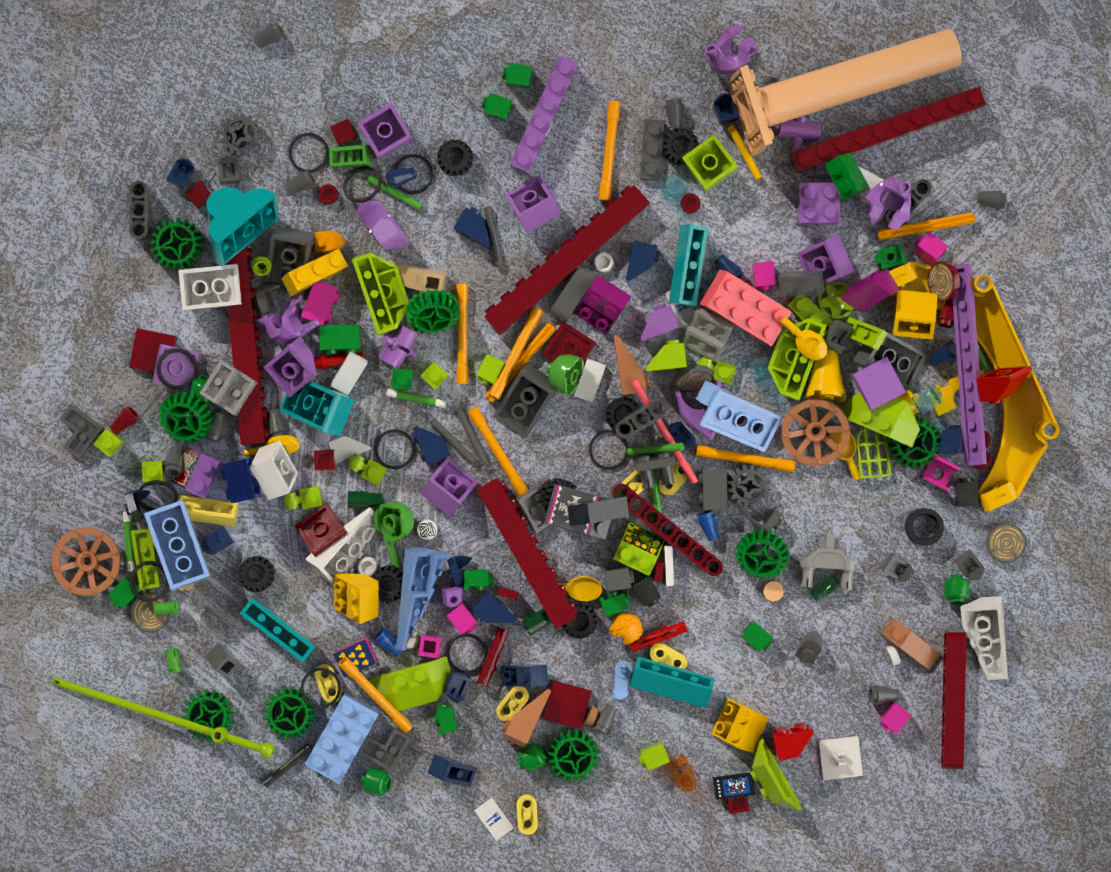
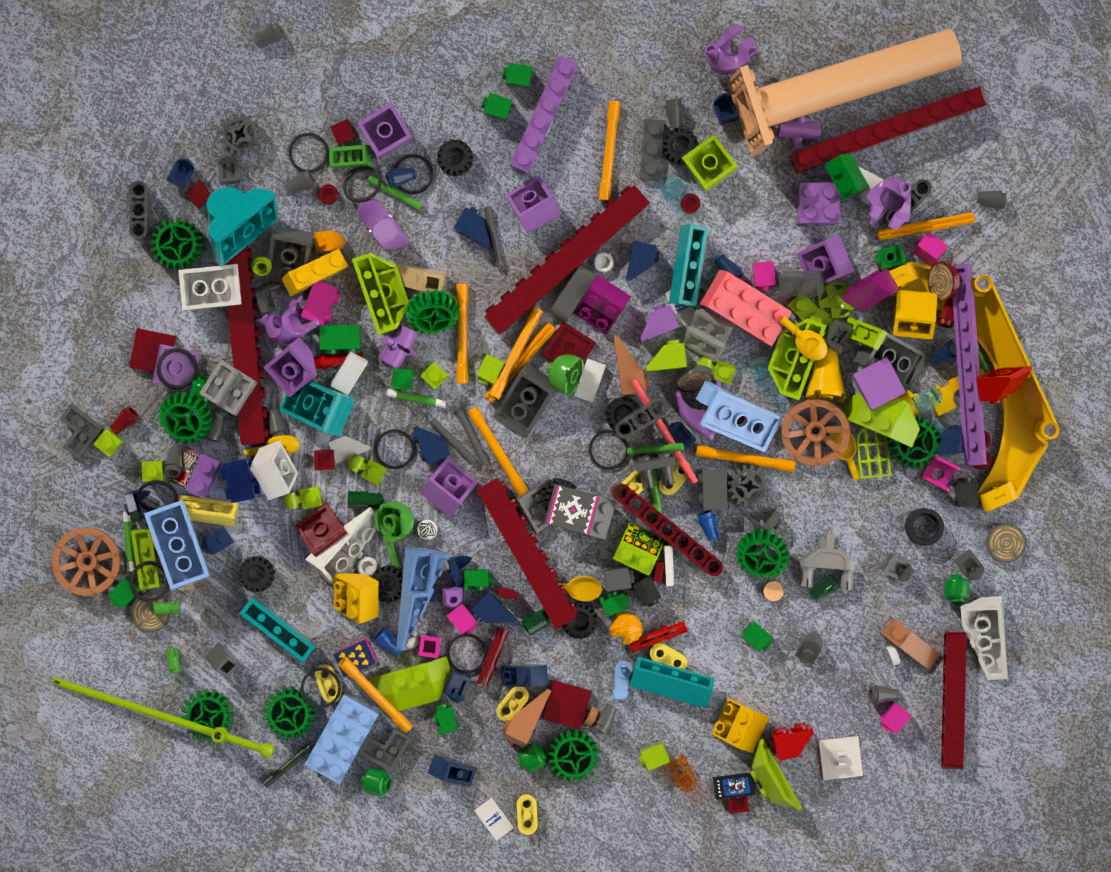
(597, 510): slope -> none
(744, 152): yellow bar -> none

